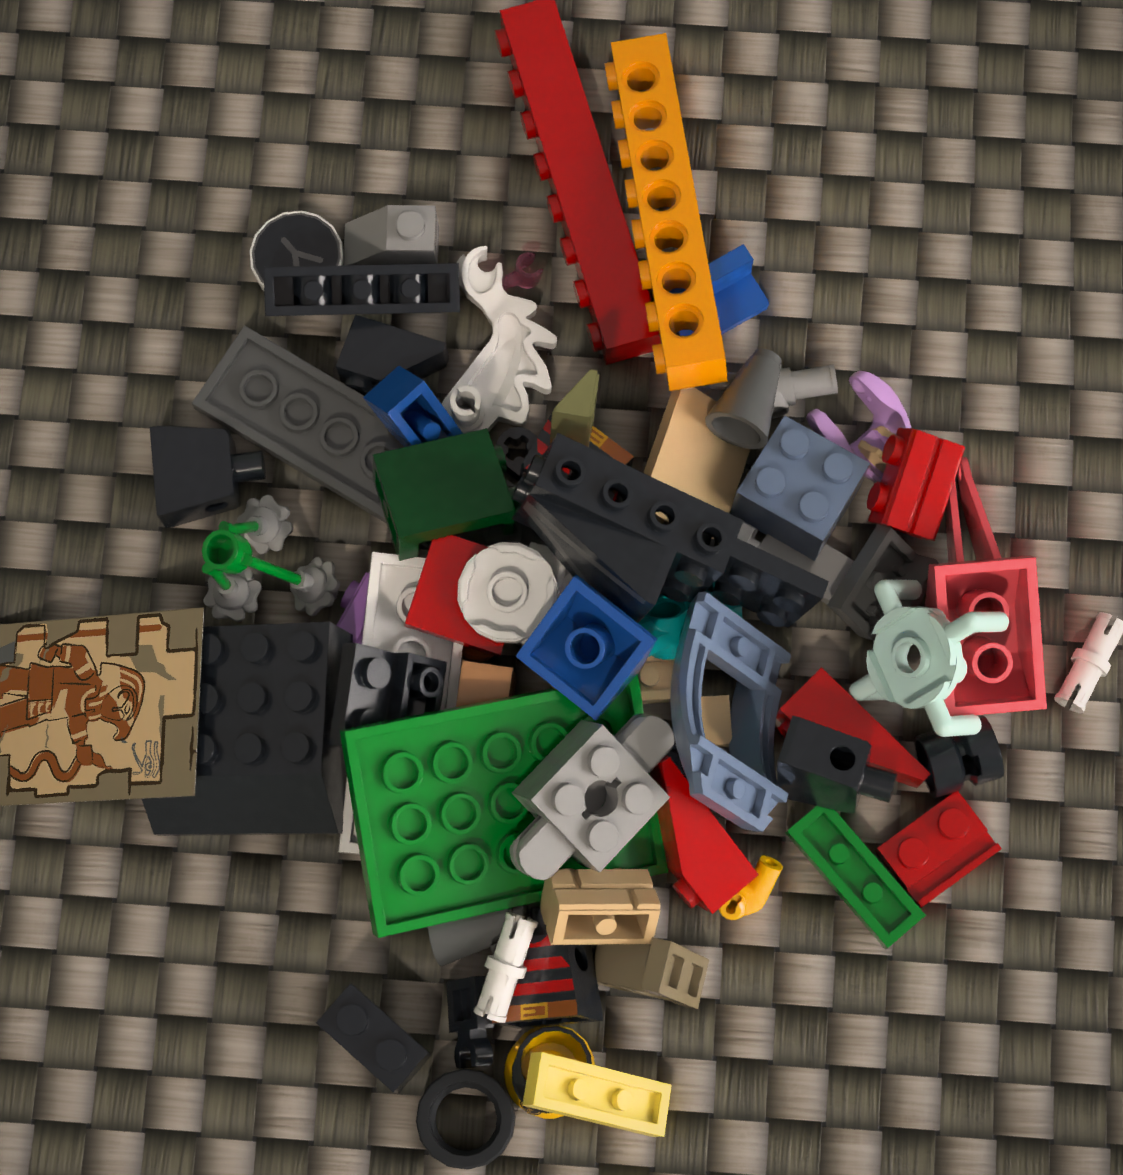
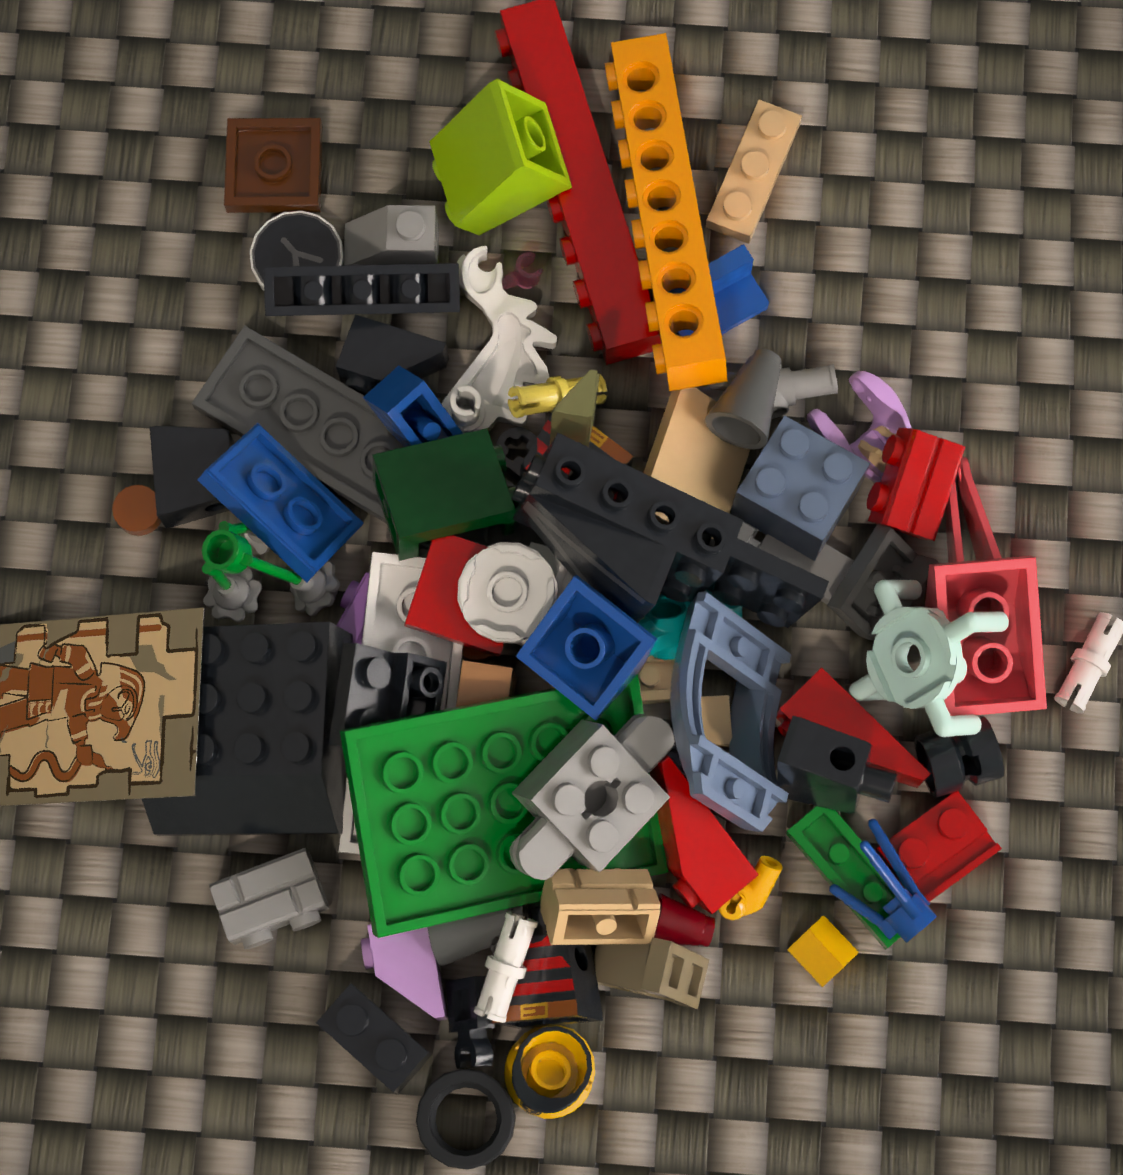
(136, 510): none -> dark orange tile
(270, 898): none -> light grey brick
(273, 165): none -> reddish brown plate
(280, 502): none -> blue tile
(408, 967): none -> lavender slope
(498, 158): none -> lime slope
(545, 396): none -> light yellow pin
(596, 1094): light yellow plate -> none
(682, 924): none -> dark red cone
(753, 171): none -> tan plate
(822, 951): none -> yellow slope
(909, 908): none -> blue plant

